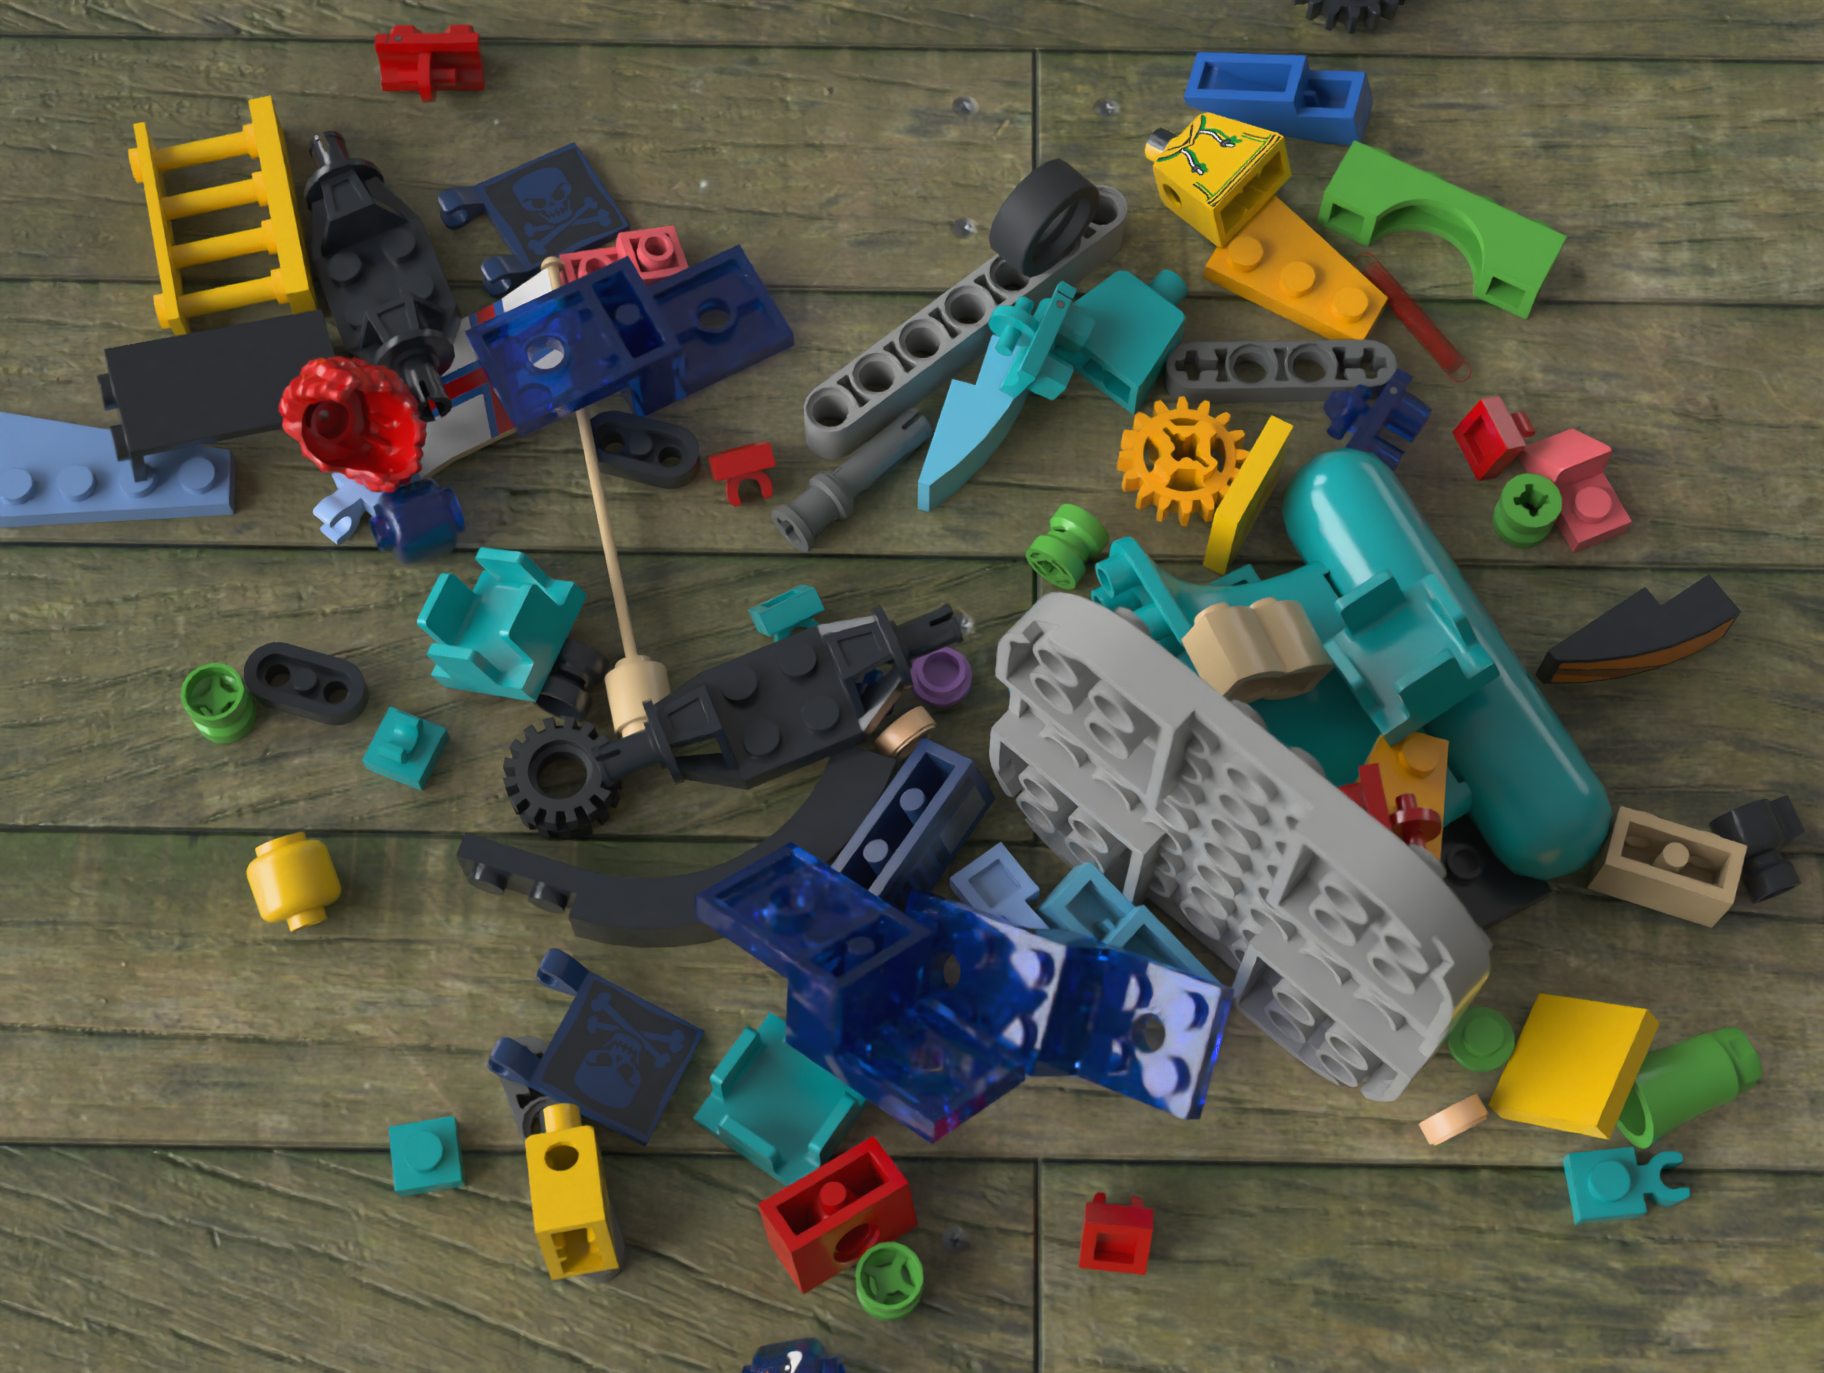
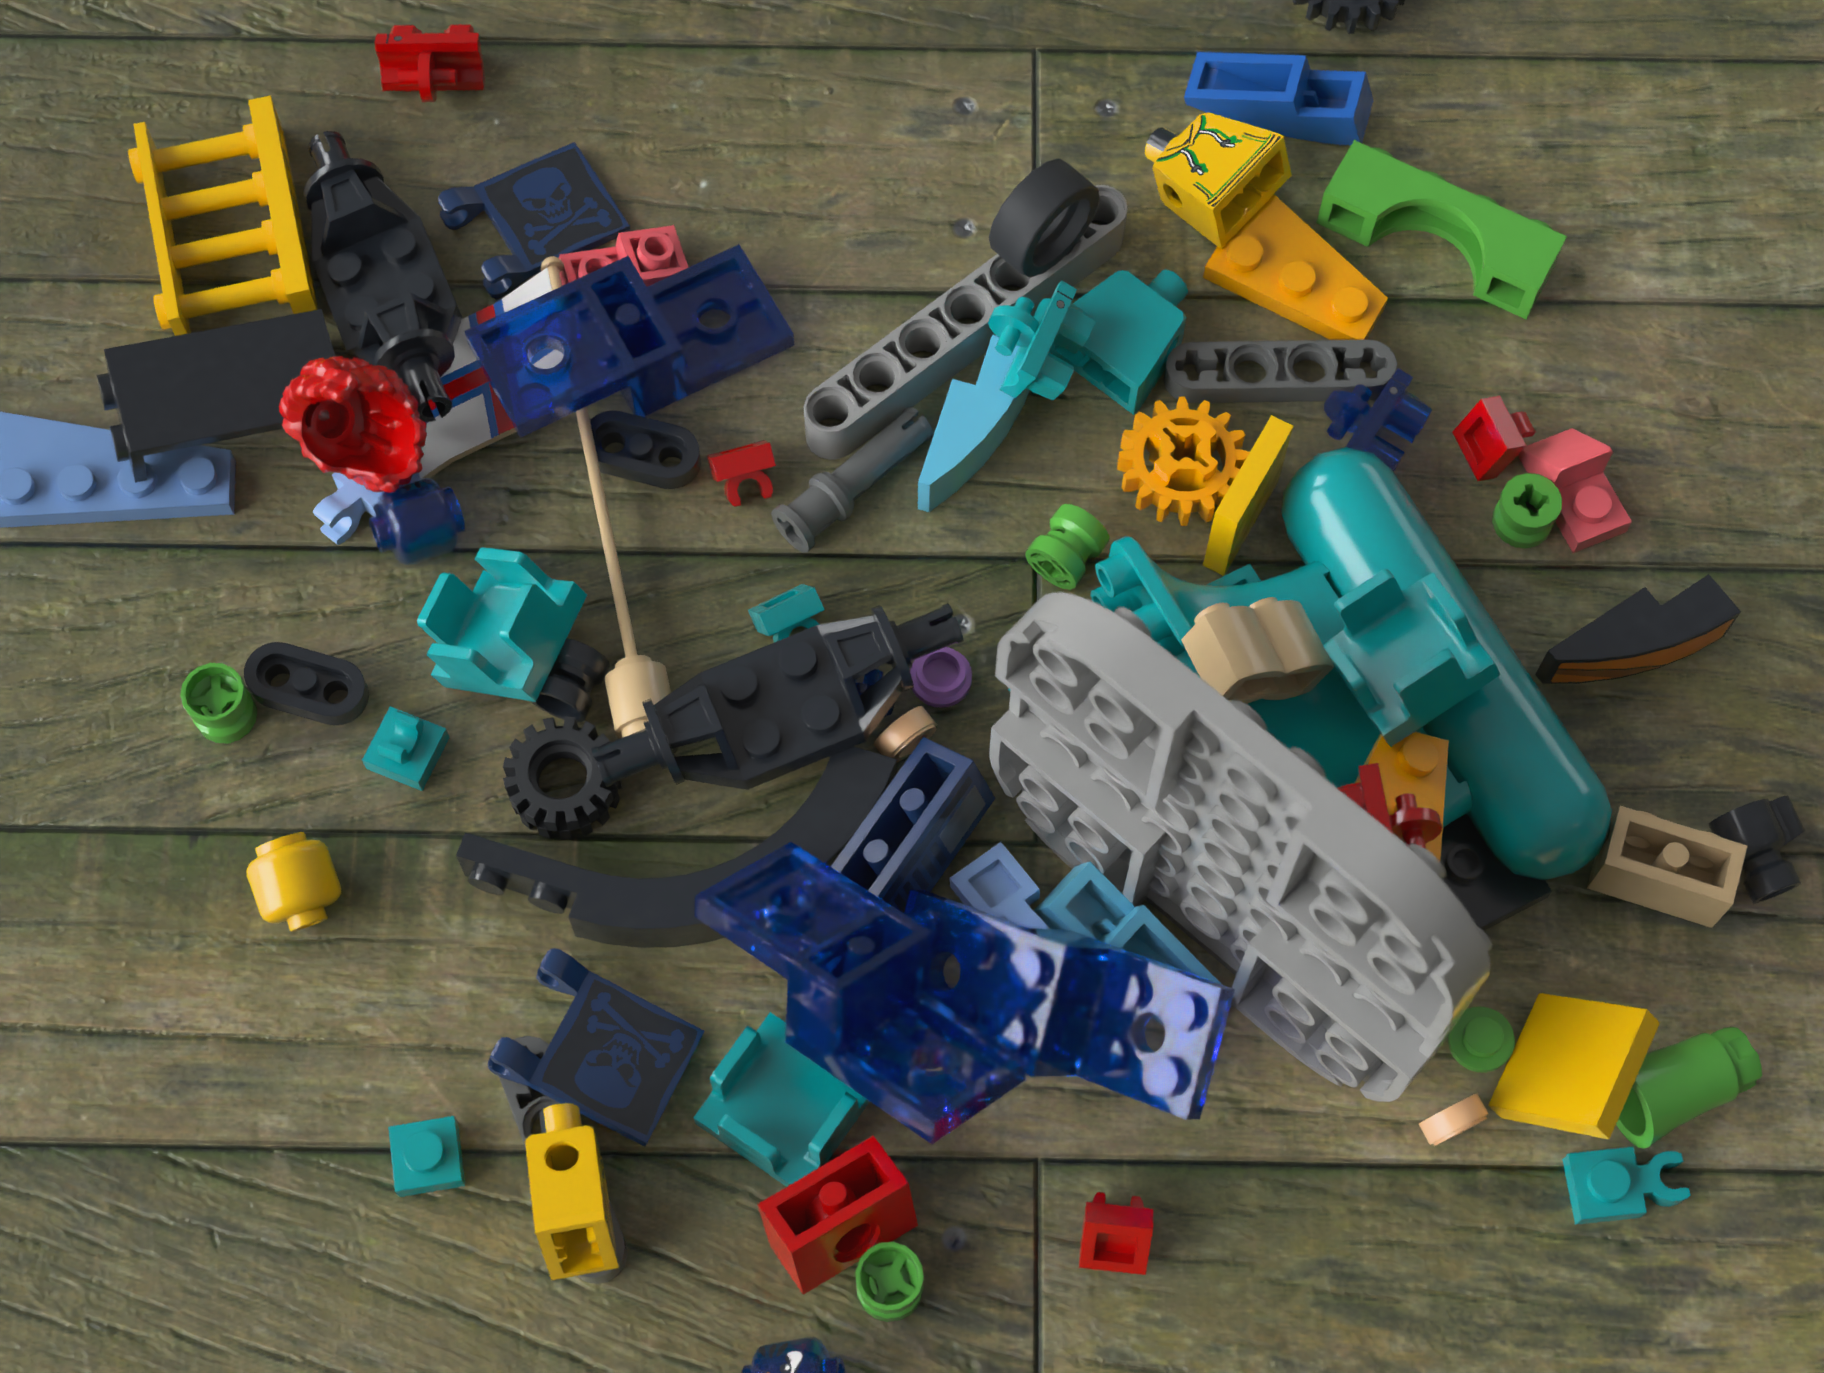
(1417, 316): red piece -> none

